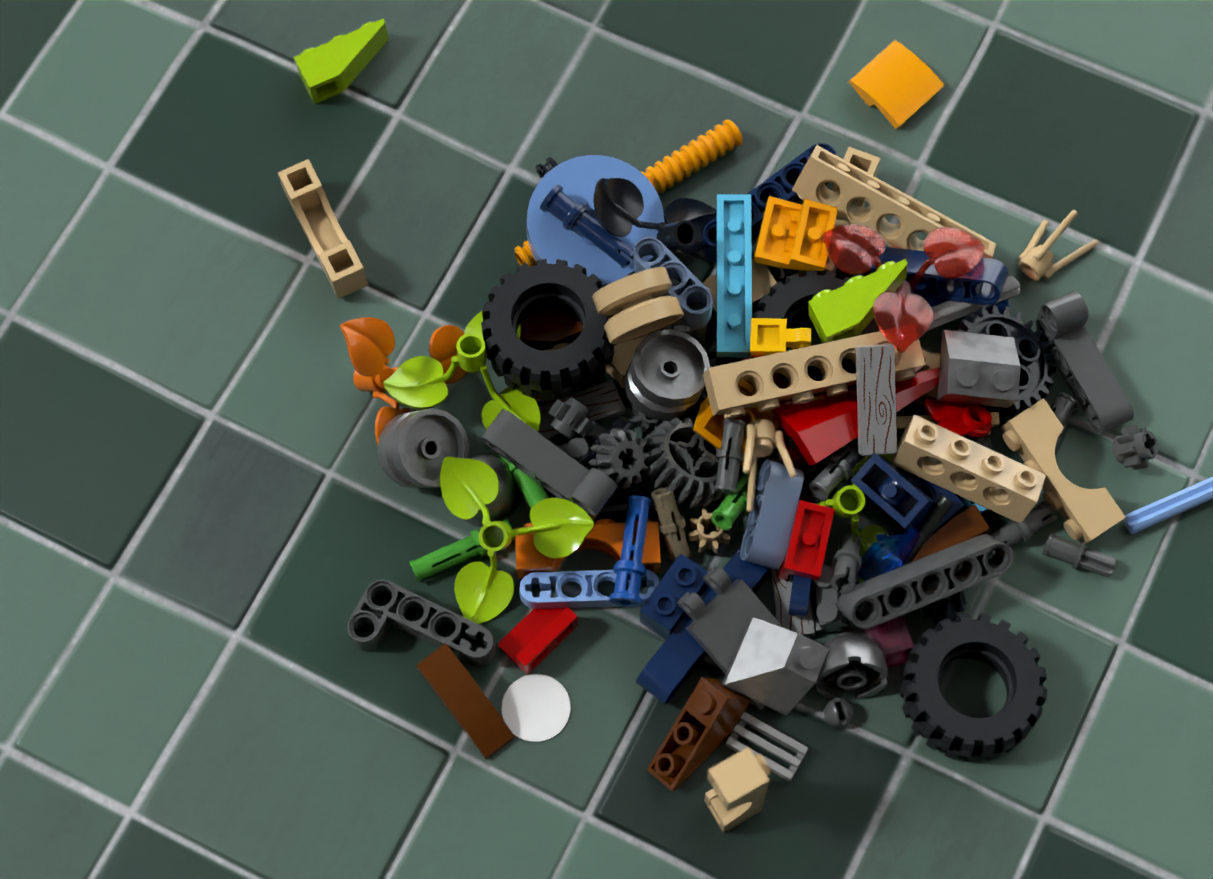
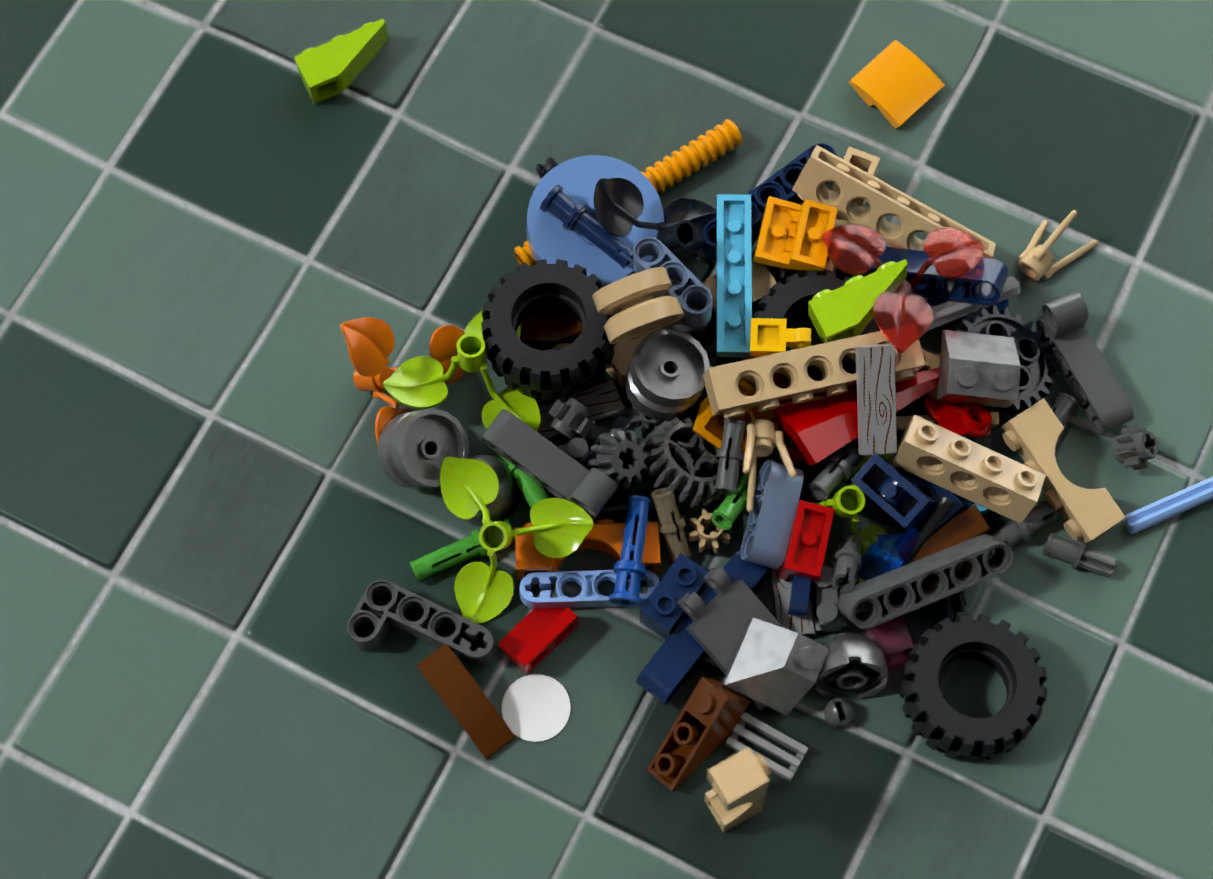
(323, 229): tan arch -> none

